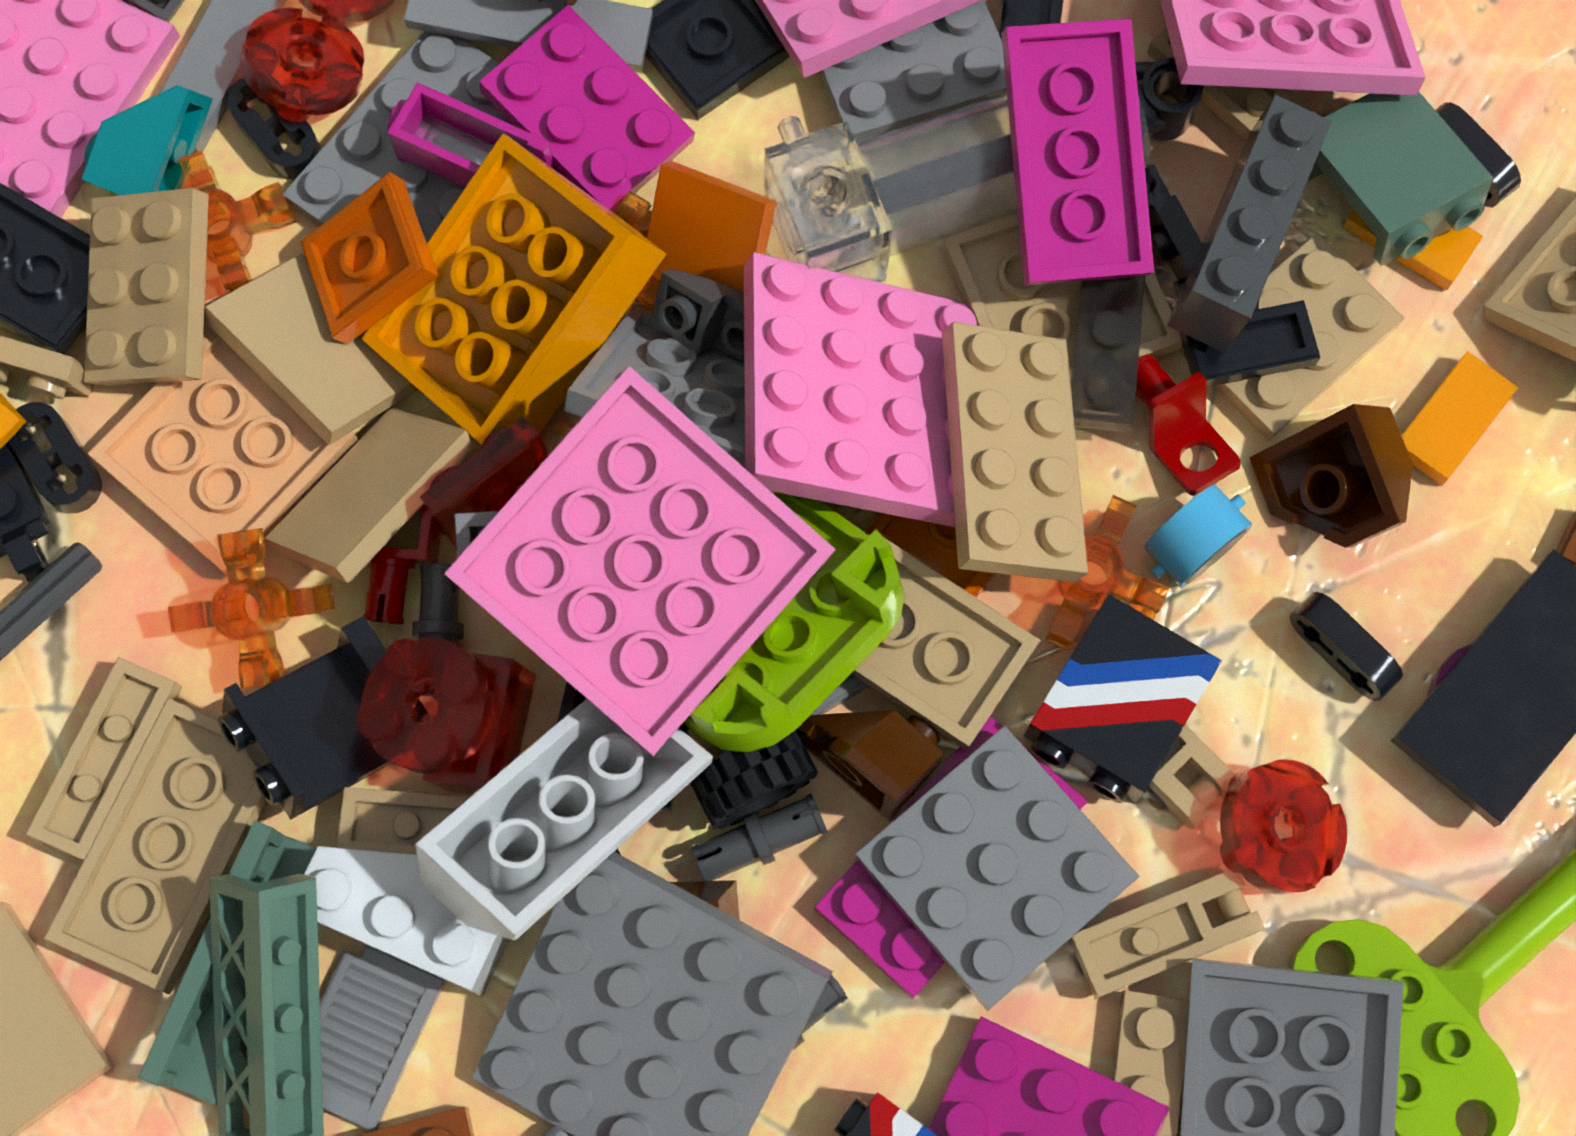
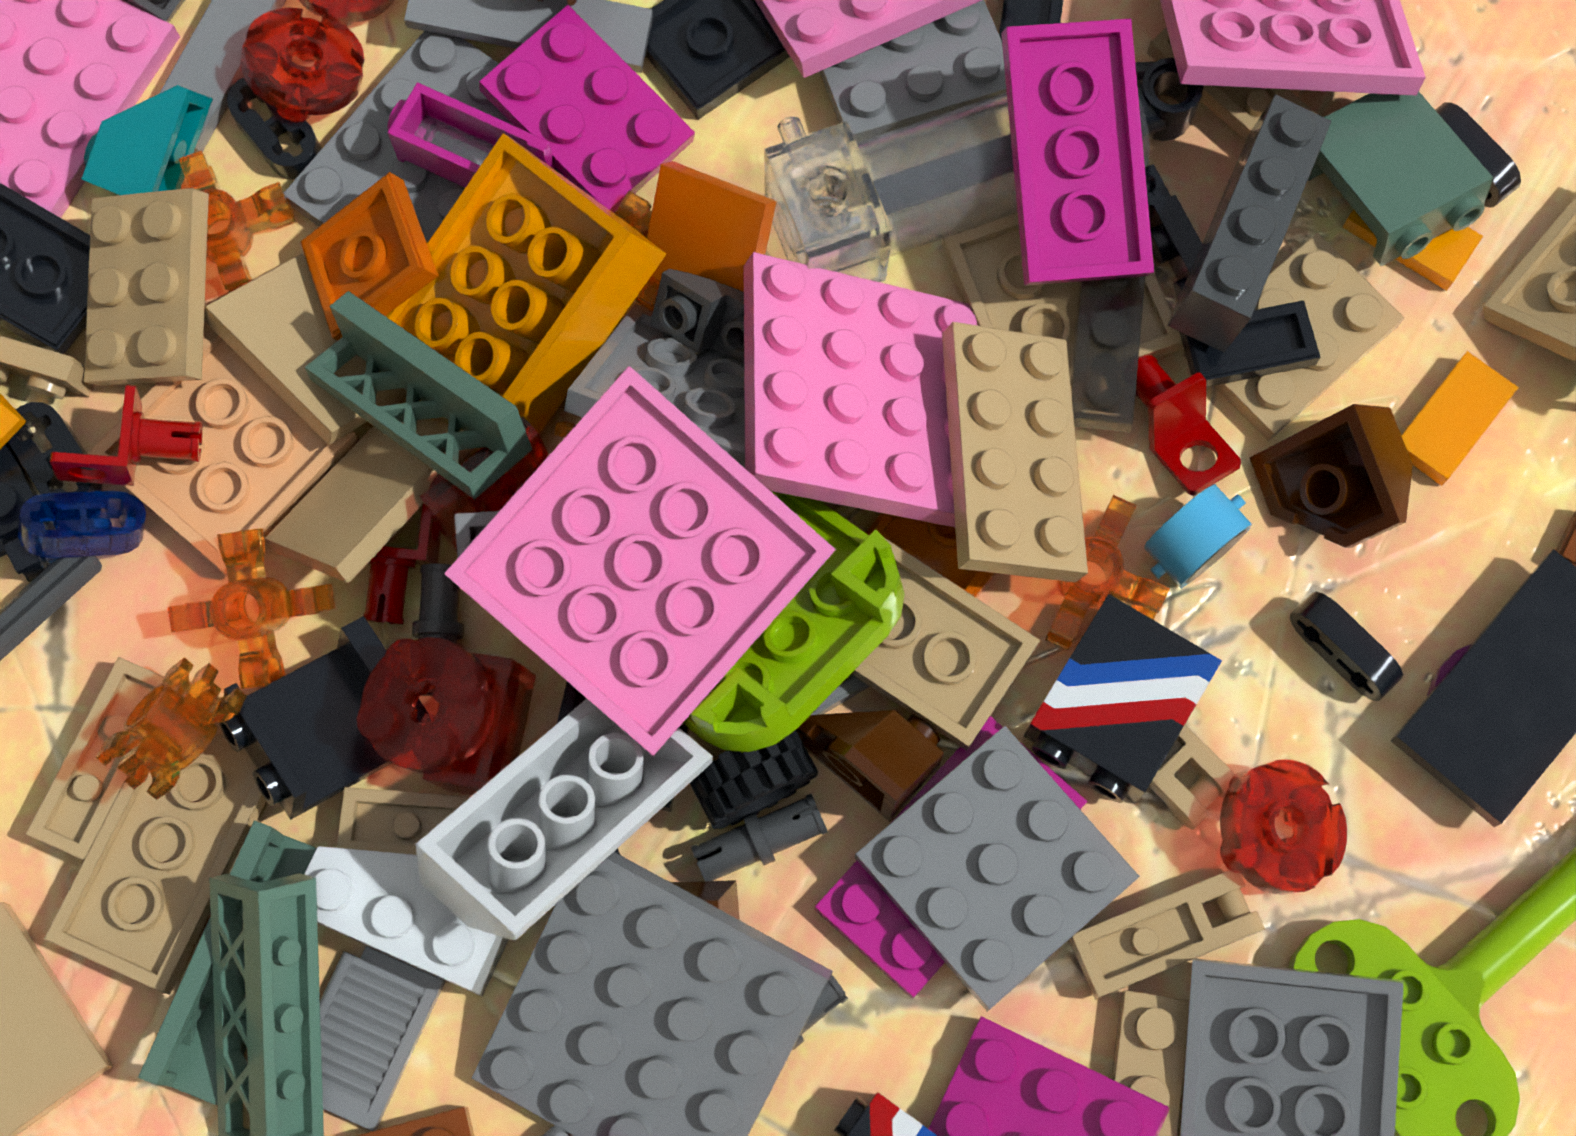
(81, 524): none -> clear blue beam
(137, 439): none -> red bracket
(170, 727): none -> clear orange pin
(429, 377): none -> sand green fence

